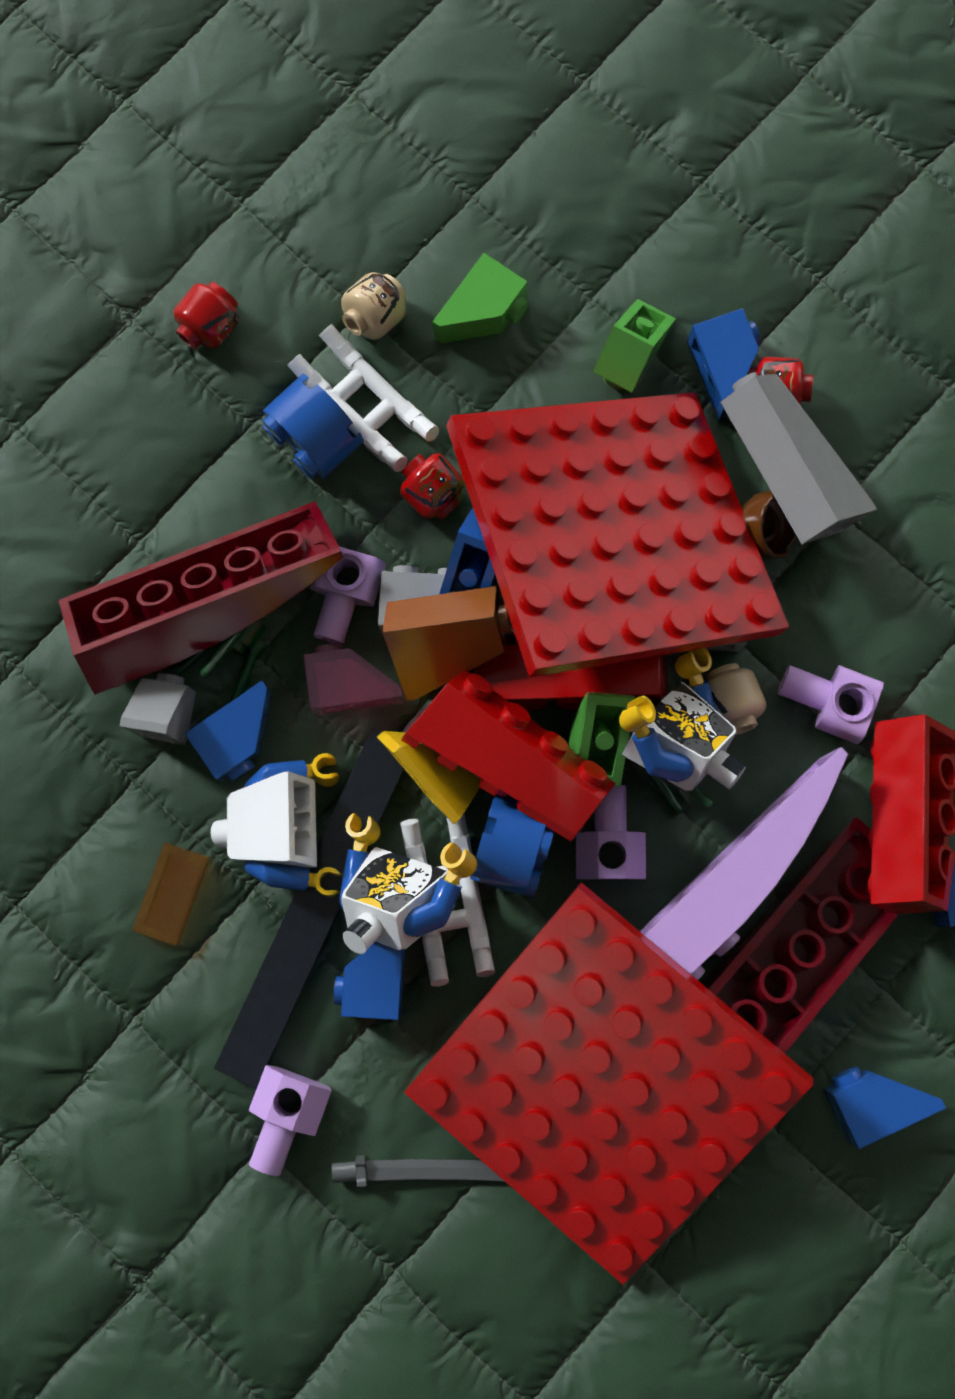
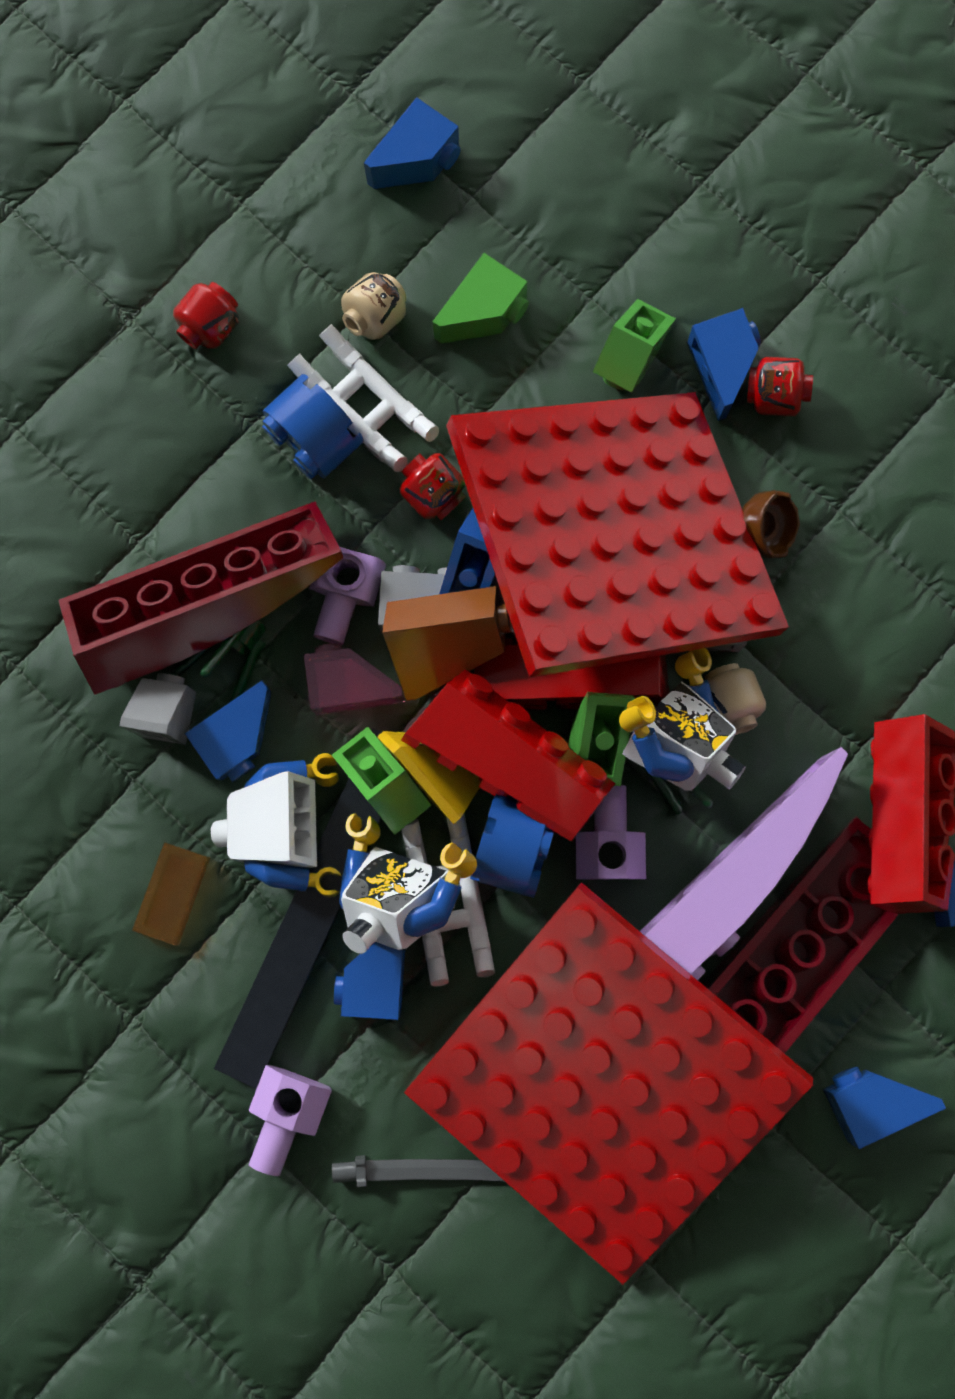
(381, 780): none -> bright green slope
(414, 149): none -> blue slope
(795, 459): light grey slope -> none
(825, 695): lavender piece -> none

